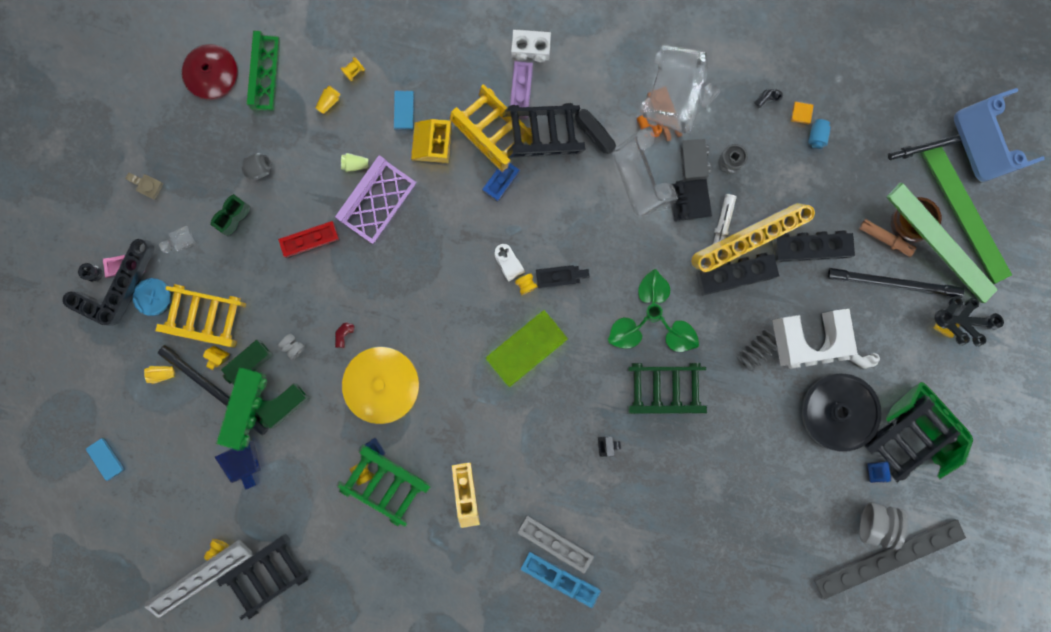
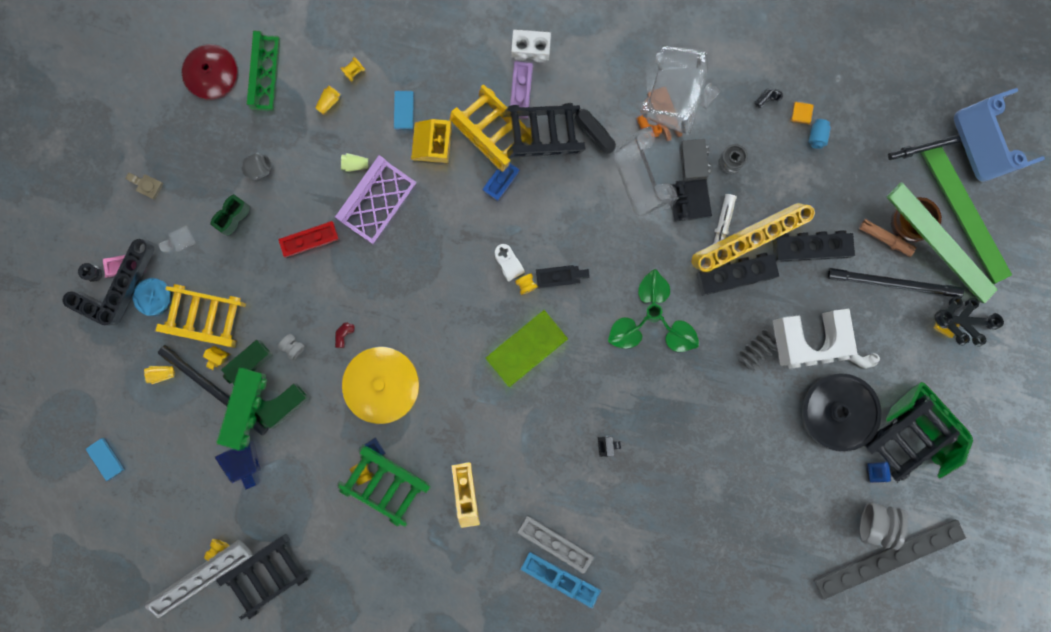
(657, 406): dark green fence -> none

